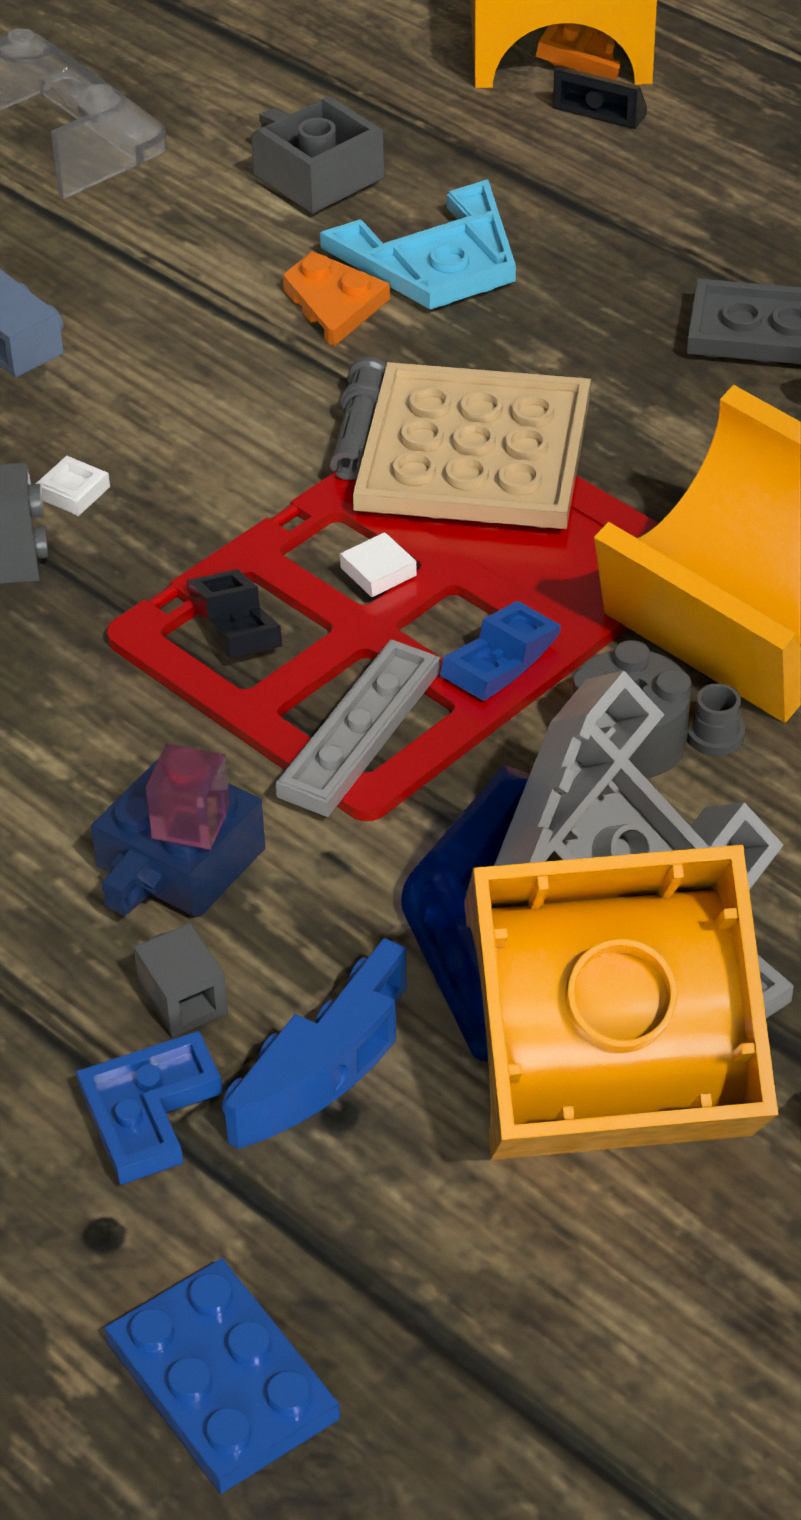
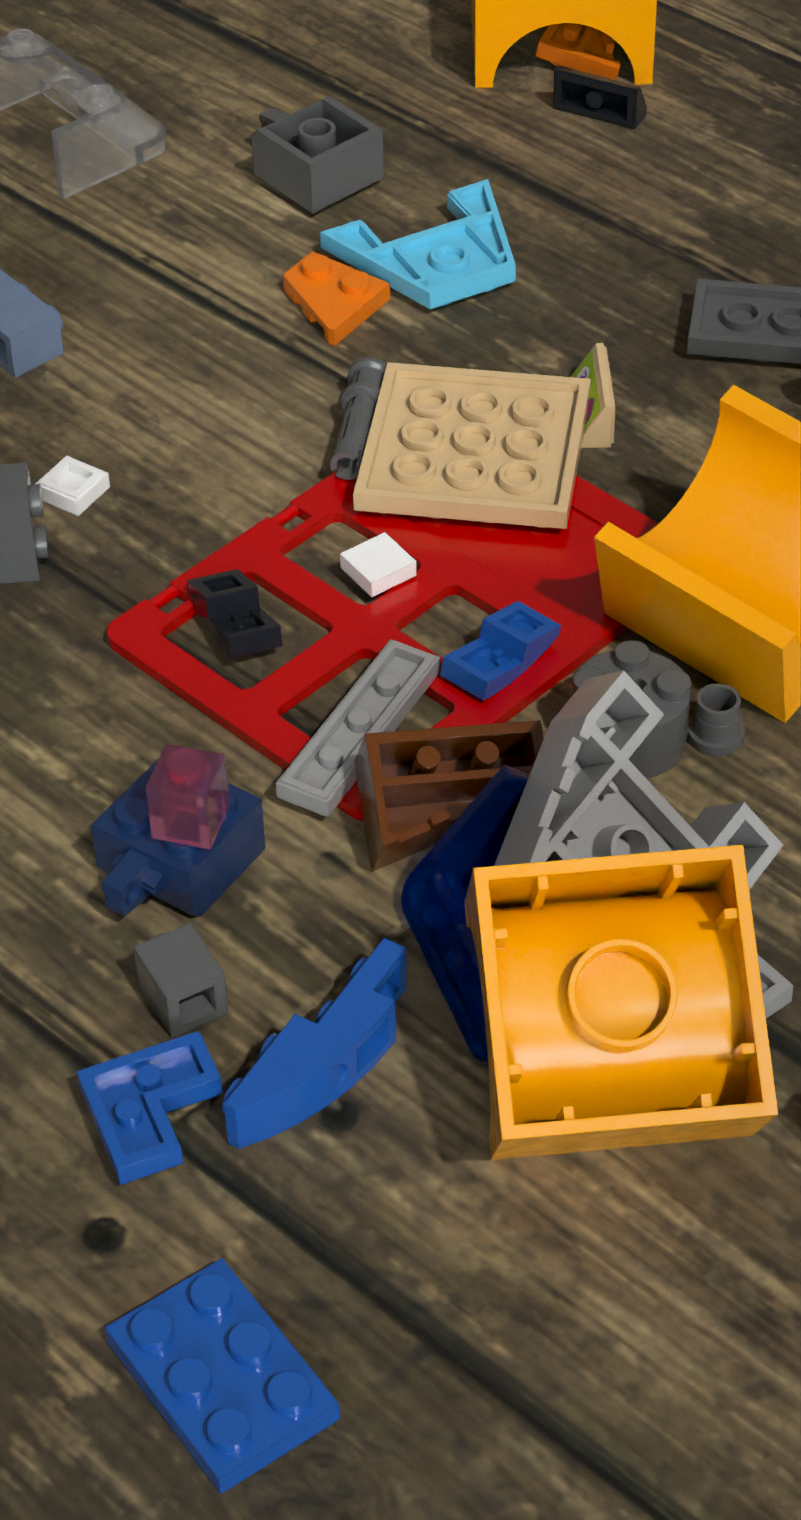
(426, 778): none -> reddish brown wedge
(601, 403): none -> tan slope

